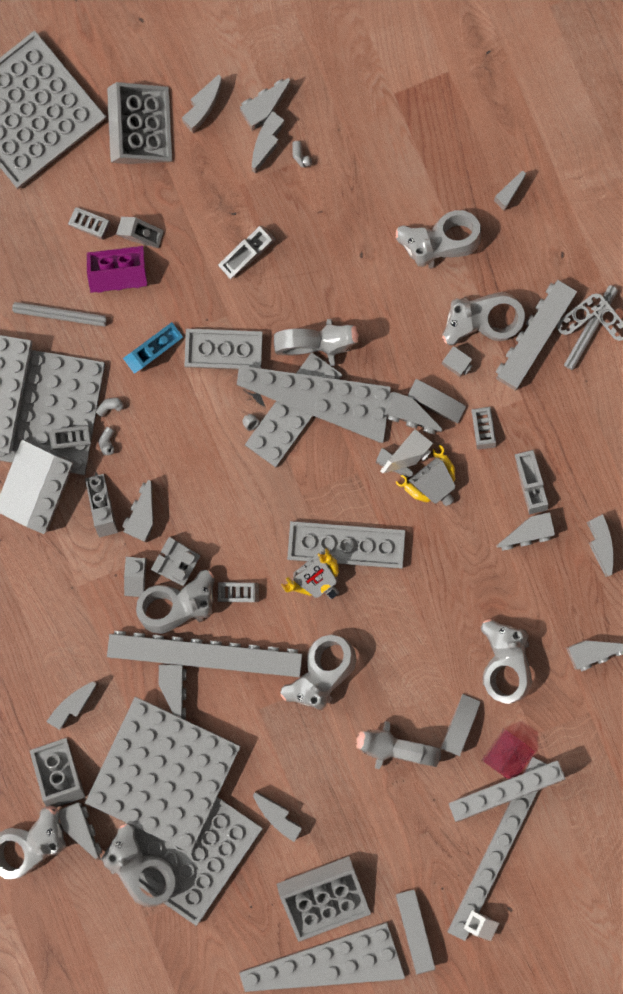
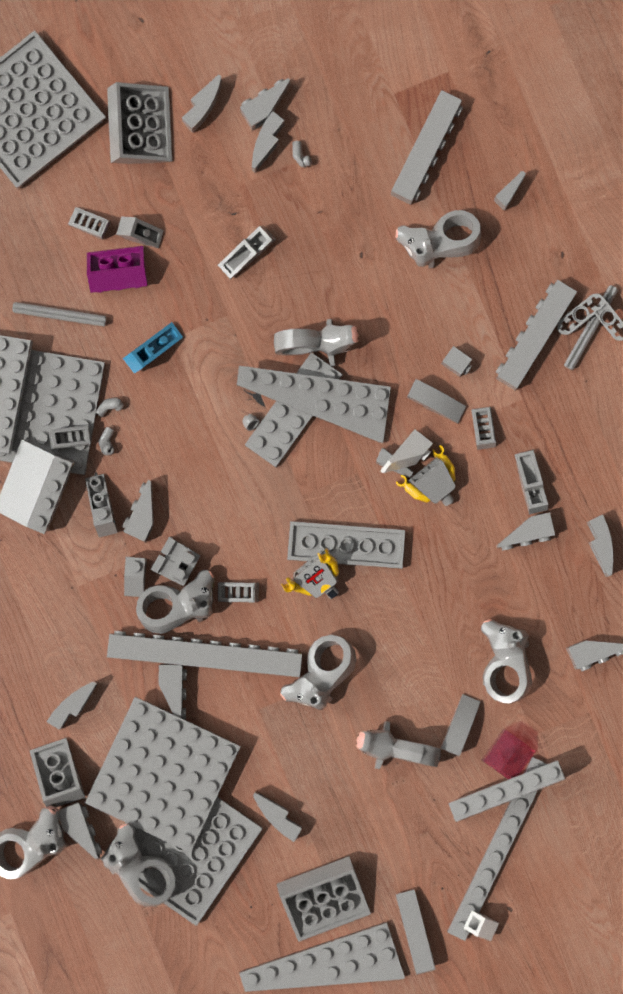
(222, 349): light grey plate -> none
(408, 410): light grey slope -> none
(425, 148): none -> light grey brick
(472, 315): light grey animal -> none

